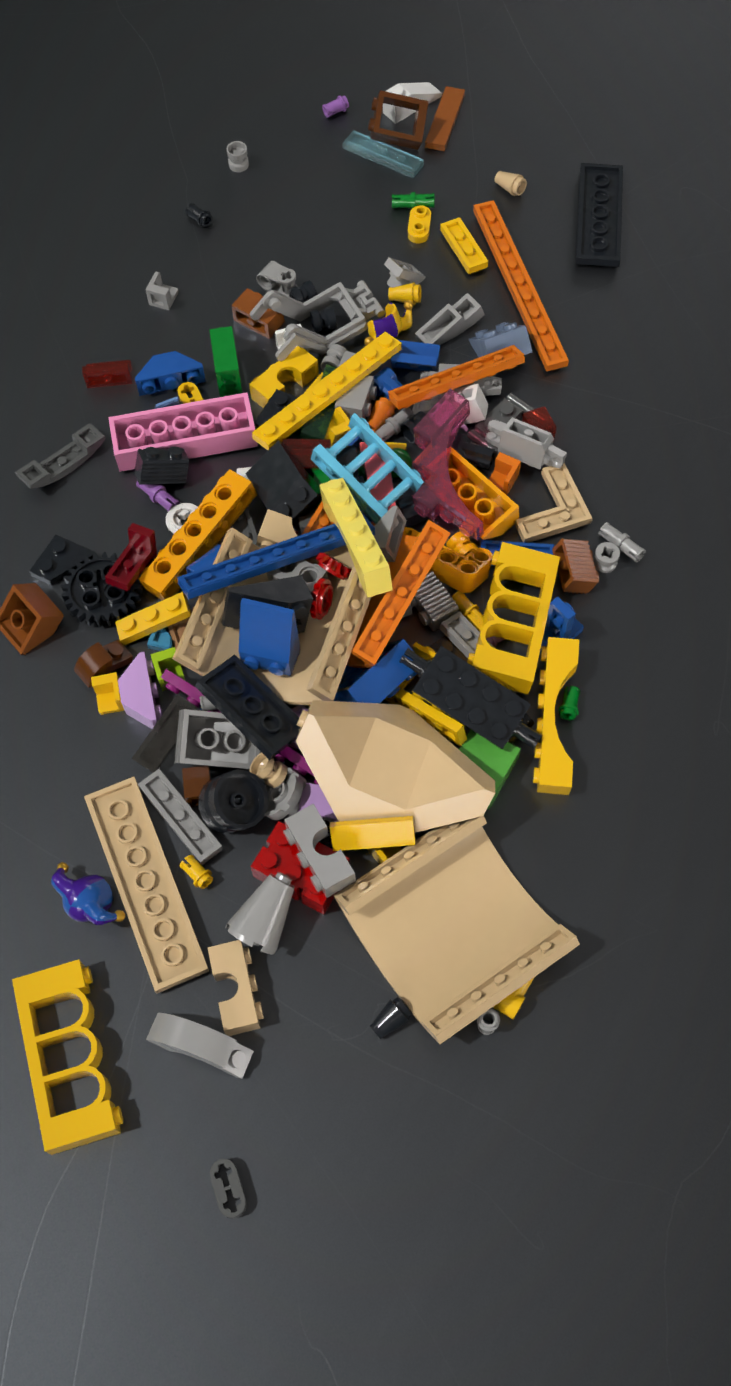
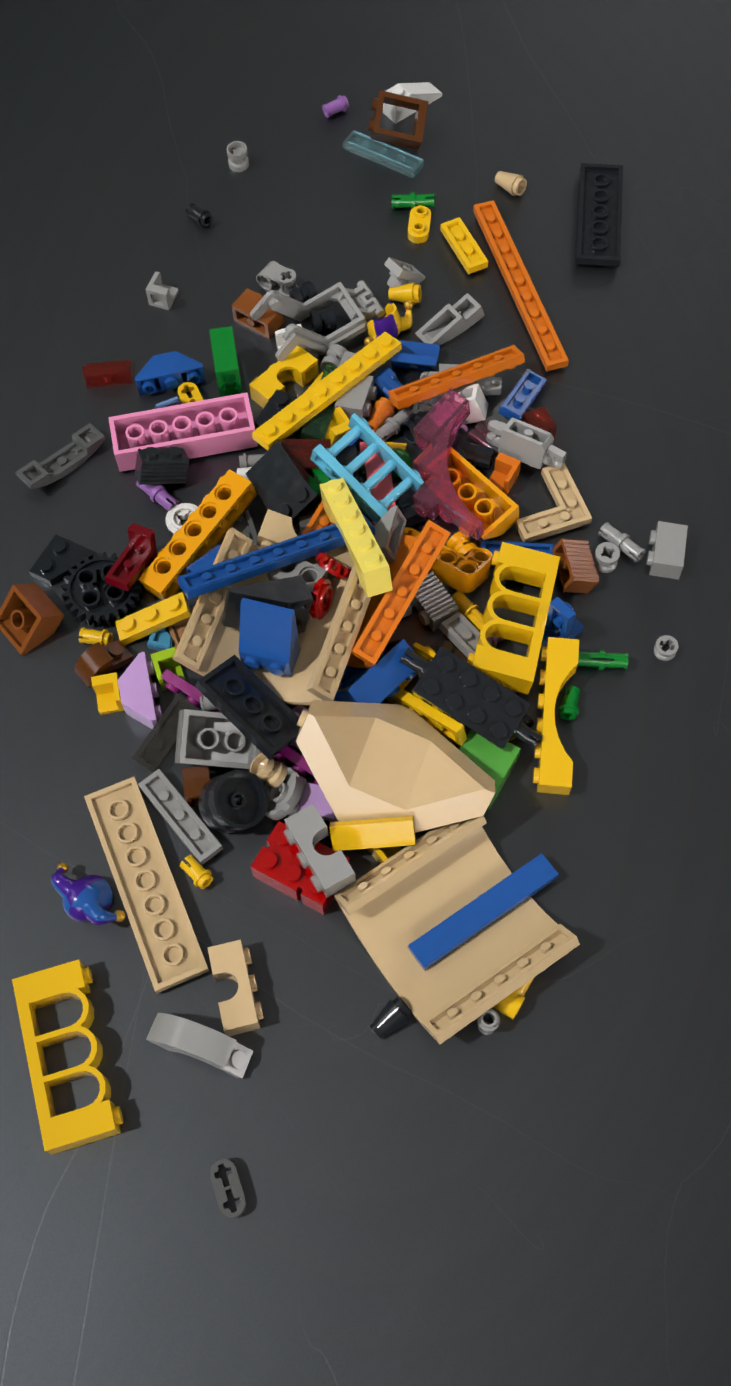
(93, 636): none -> yellow pin
(249, 460): none -> light grey pin
(264, 914): light grey cone -> none
(445, 118): dark orange tile -> none
(482, 911): none -> blue tile
(501, 337): sand blue slope -> none
(522, 395): none -> blue tile
(620, 660): none -> green pin
(668, 550): none -> light grey brick
(670, 653): none -> light grey bush

